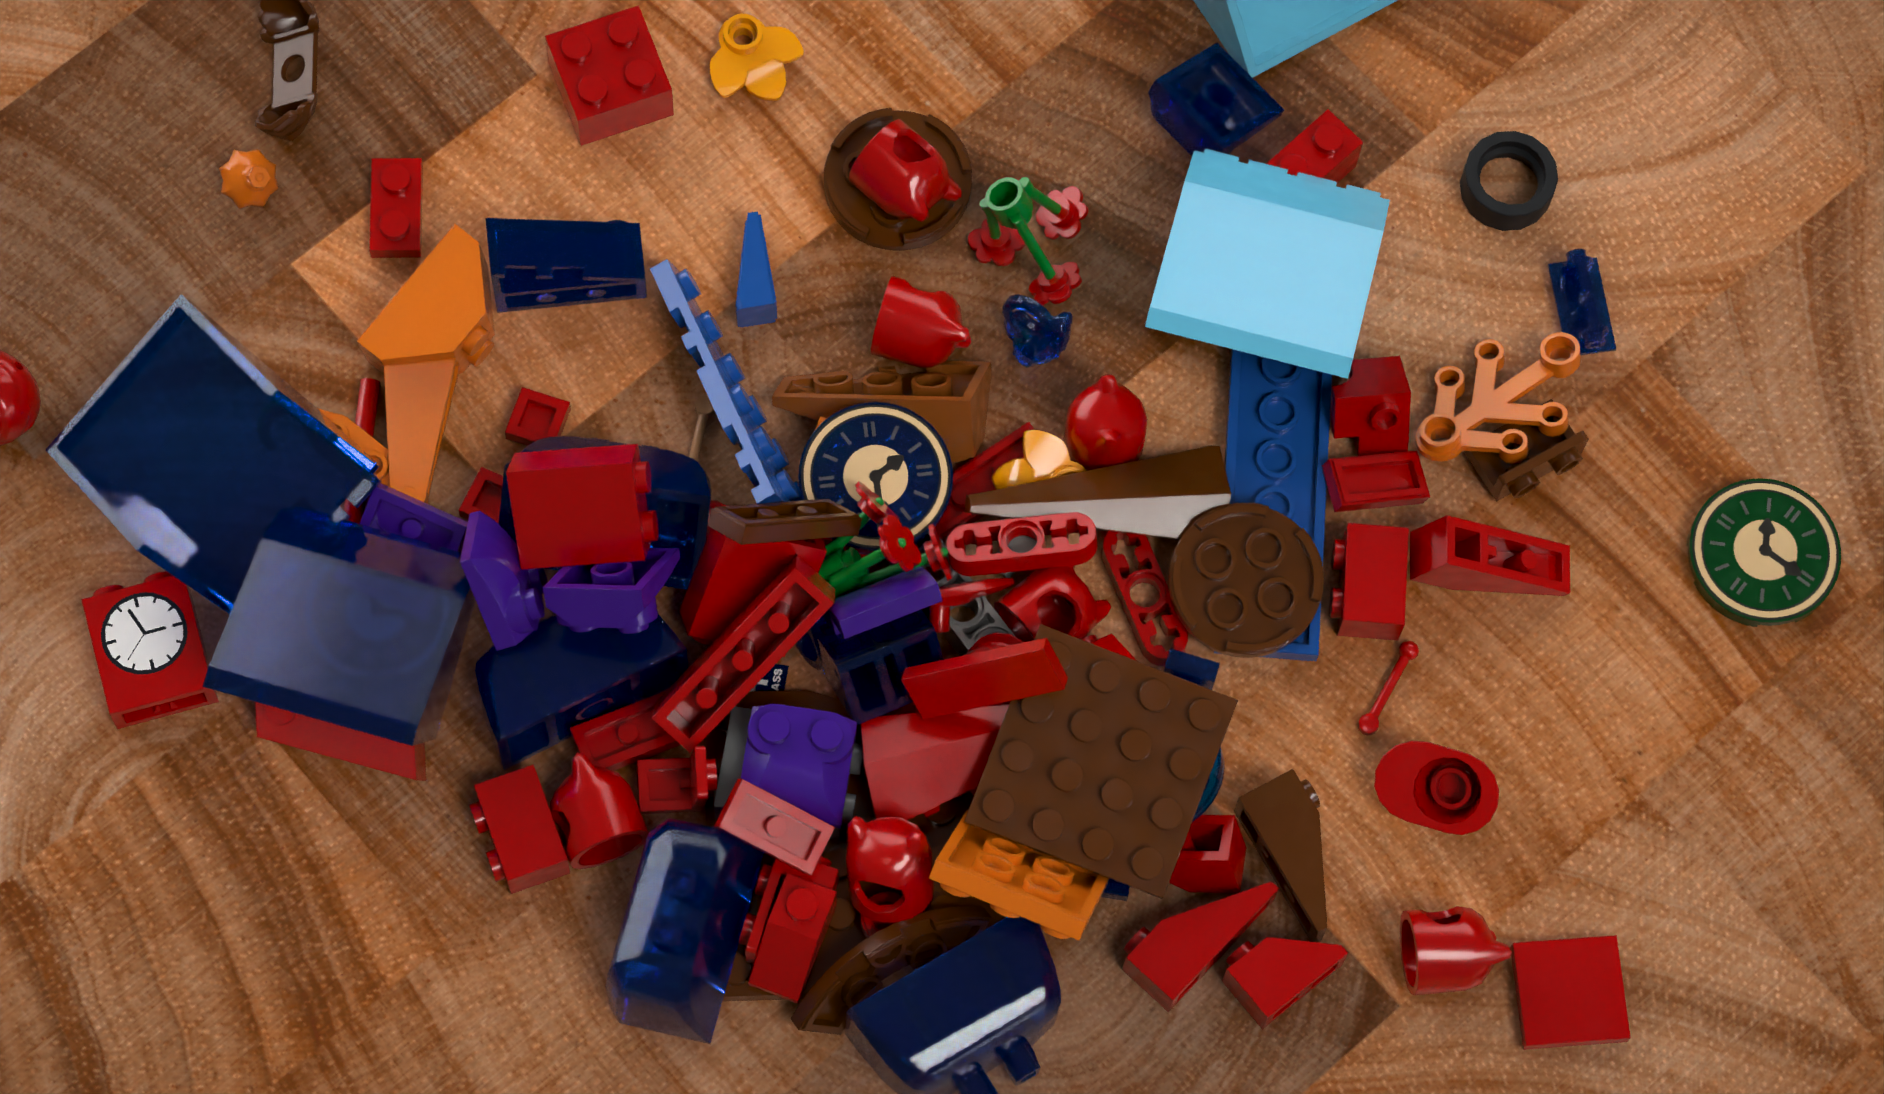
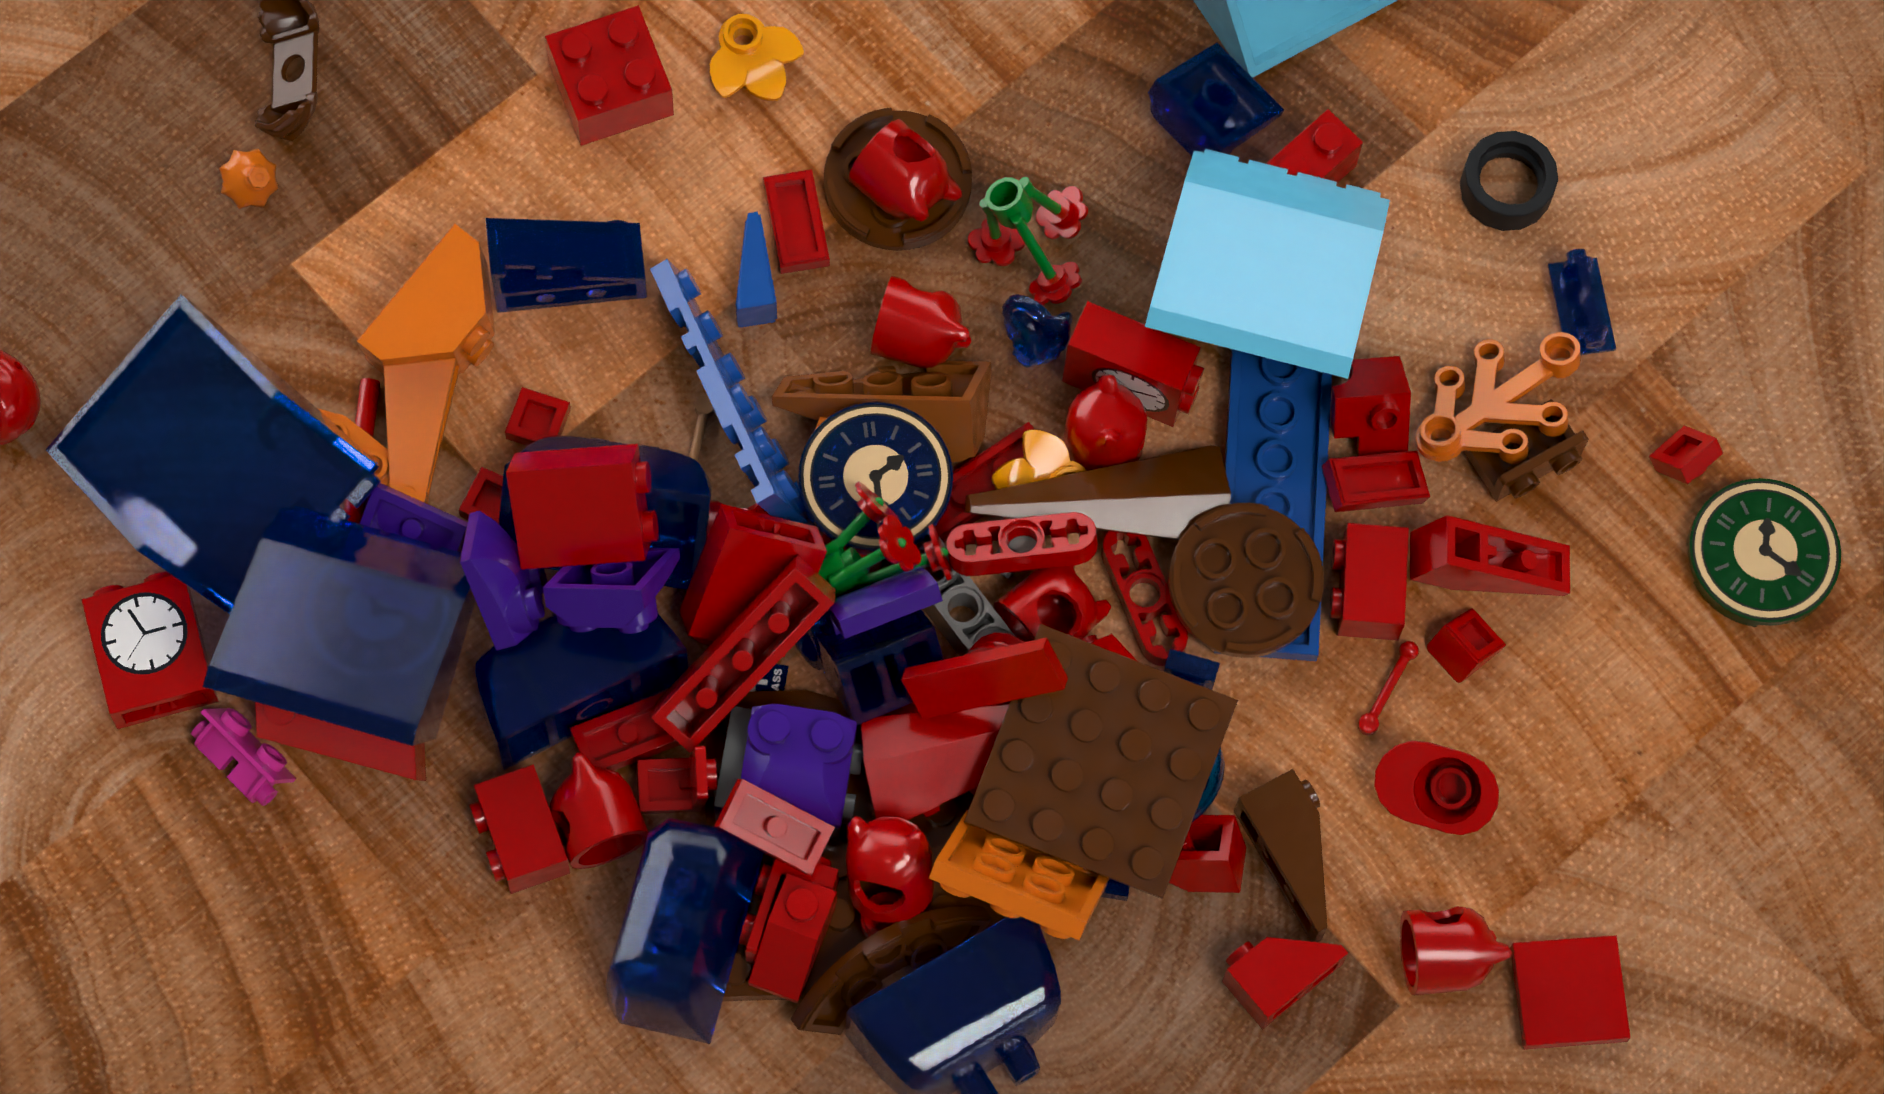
(228, 739): none -> dark pink hinge
(396, 208): red plate -> none
(784, 521): reddish brown tile -> none
(796, 221): none -> red tile
(962, 594): red bar -> none
(1143, 359): none -> red brick
(1190, 943): red slope -> none
(1465, 645): none -> red slope
(1686, 454): none -> red plate

